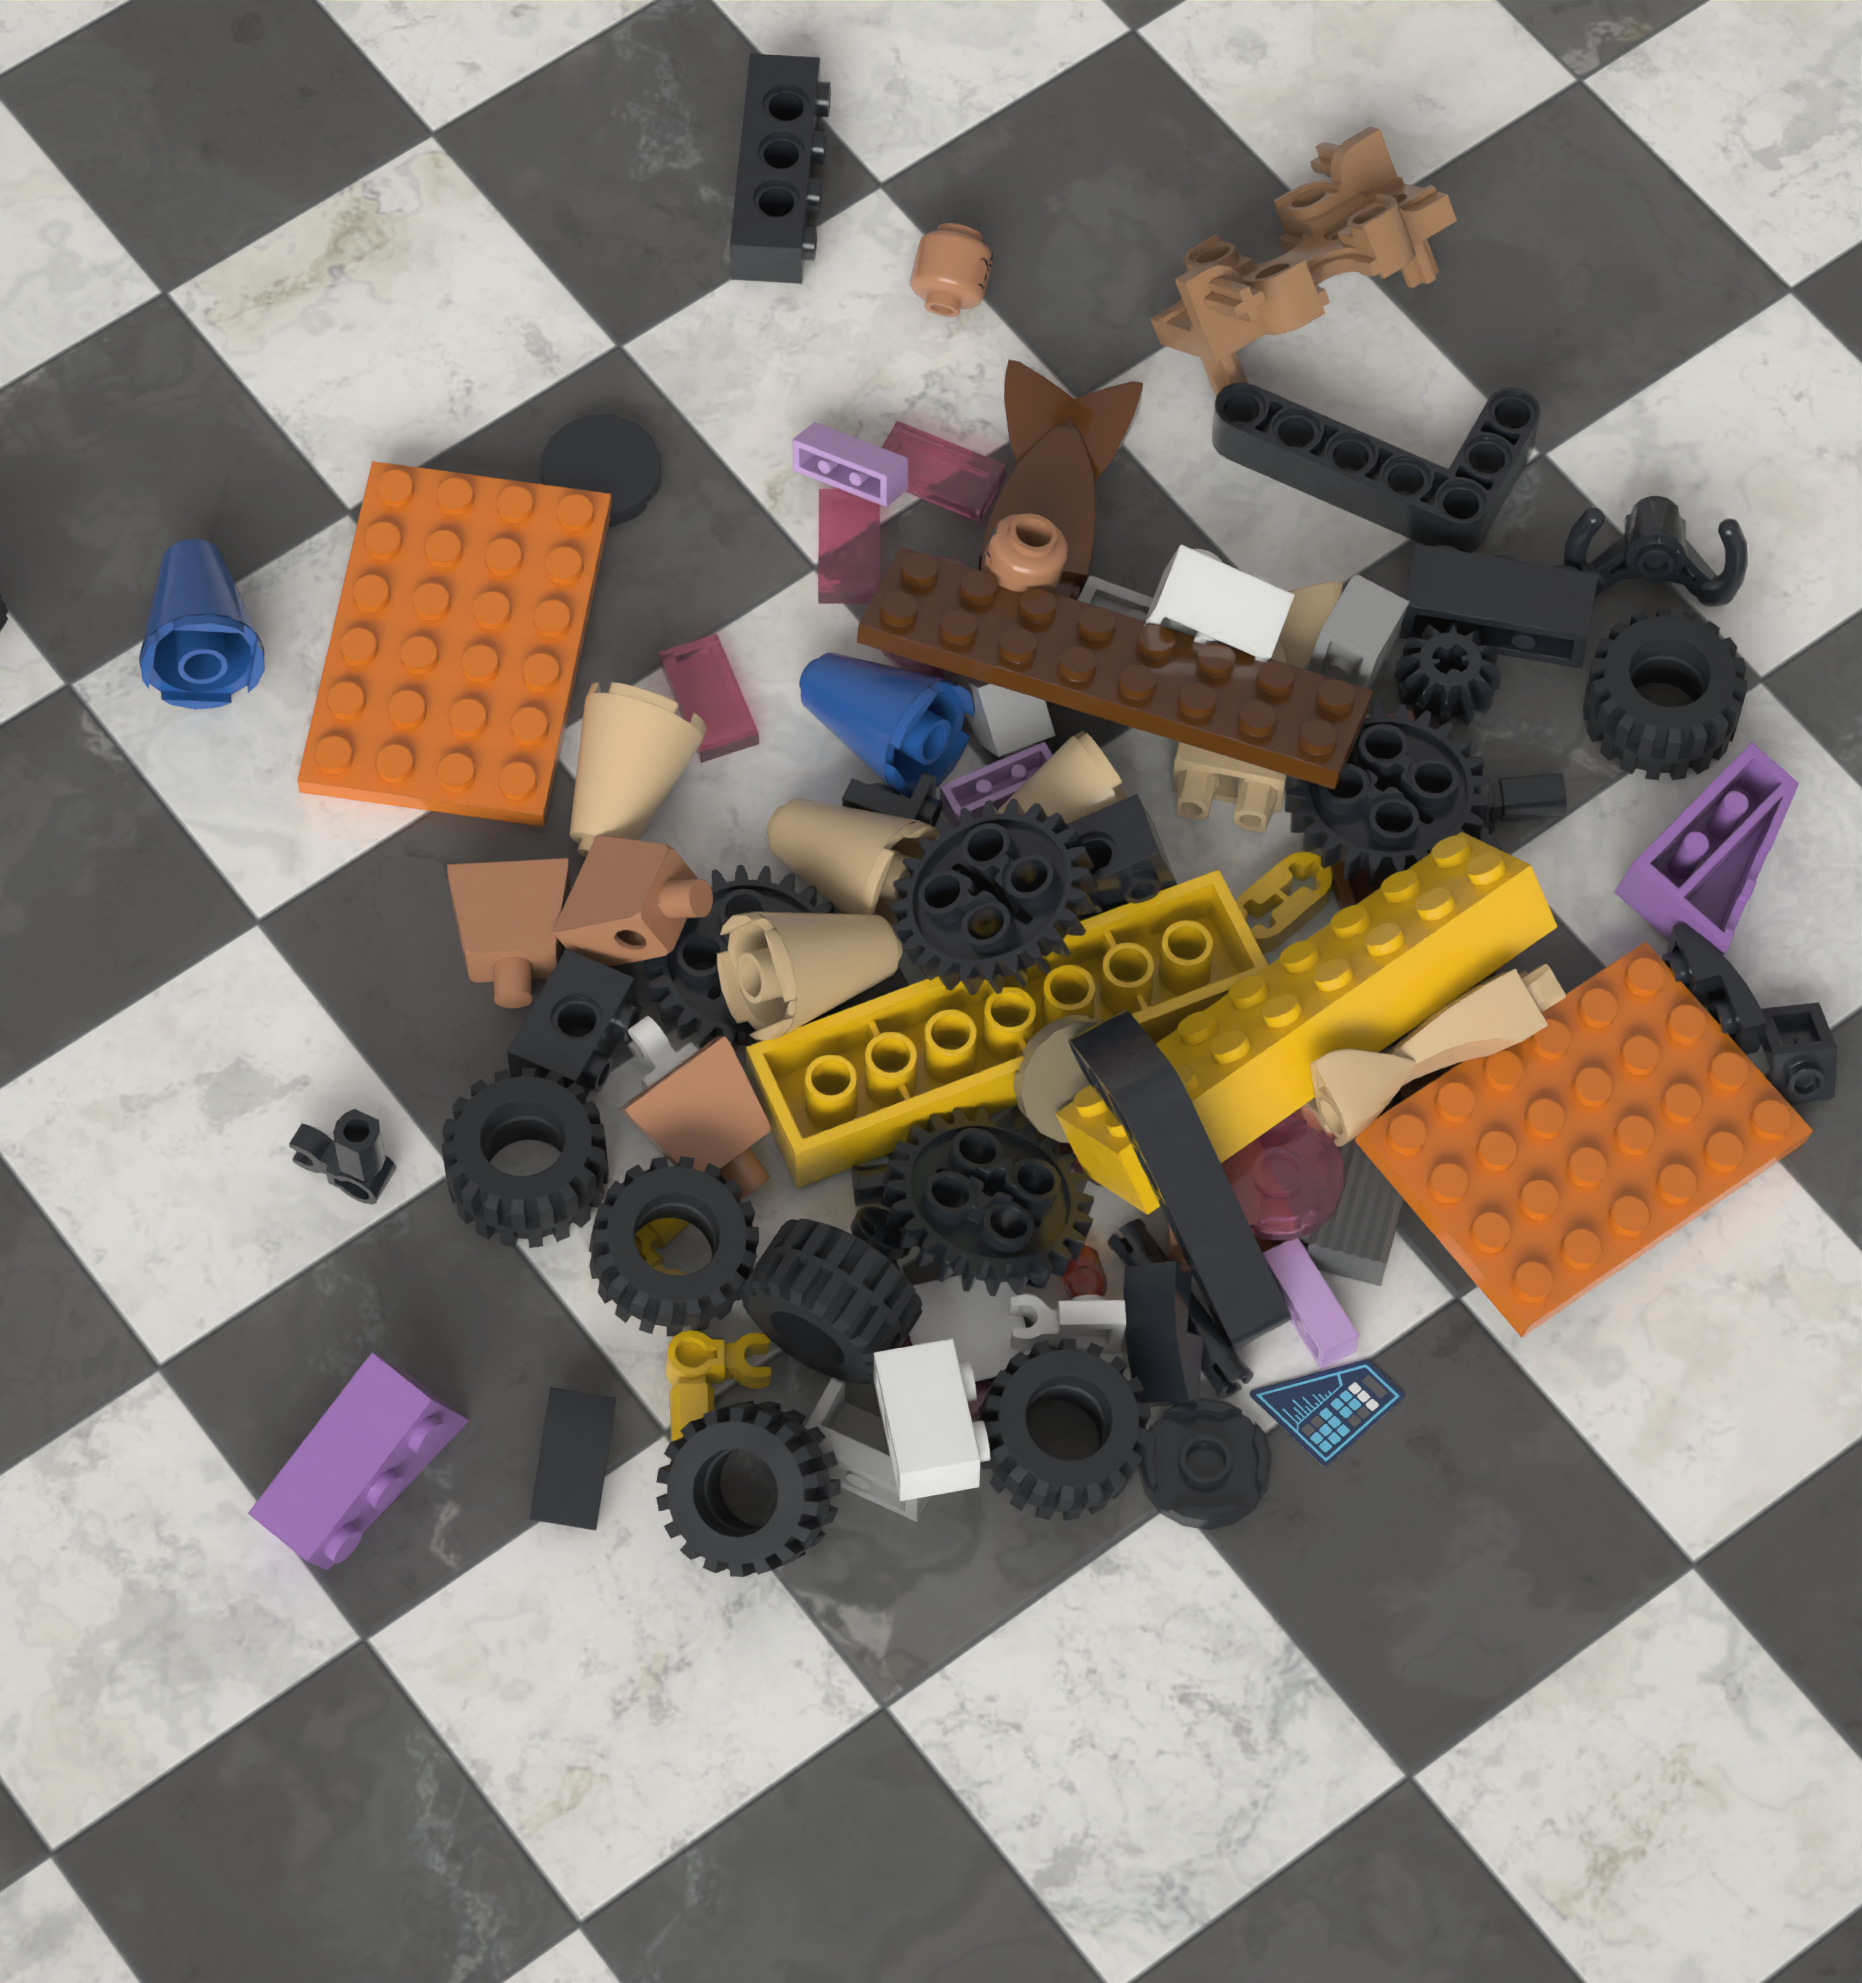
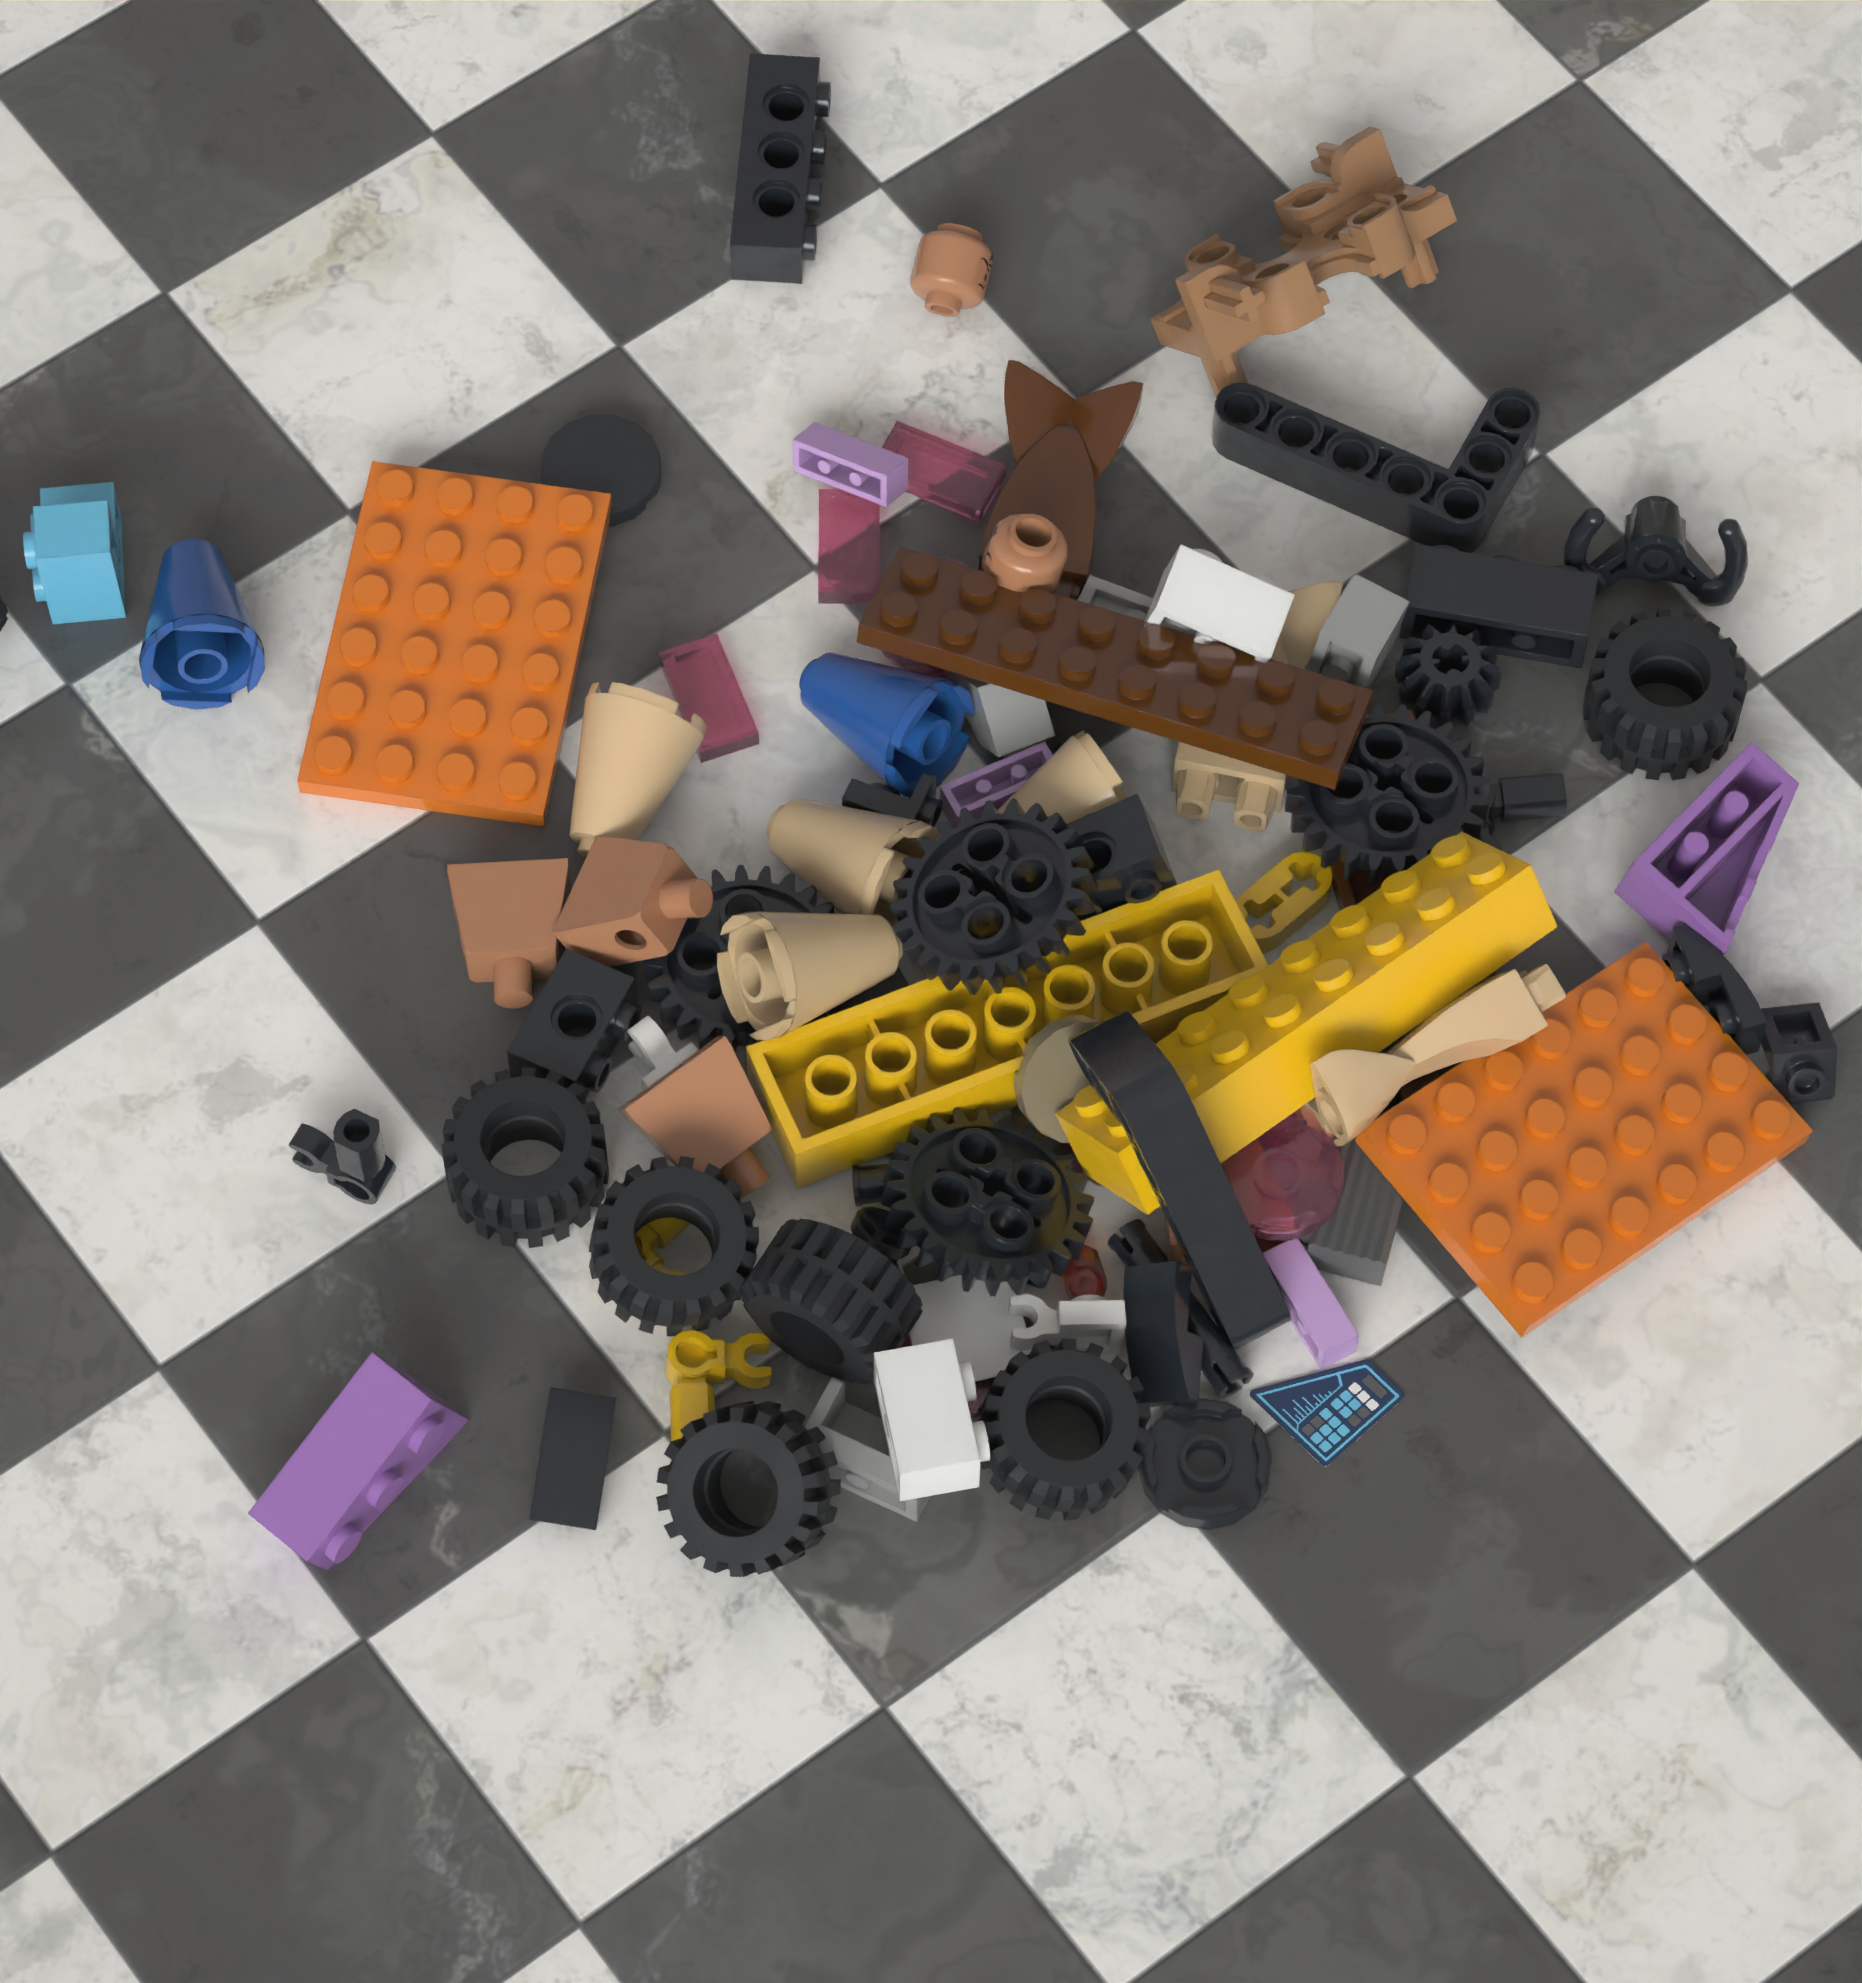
(77, 553): none -> medium azure brick

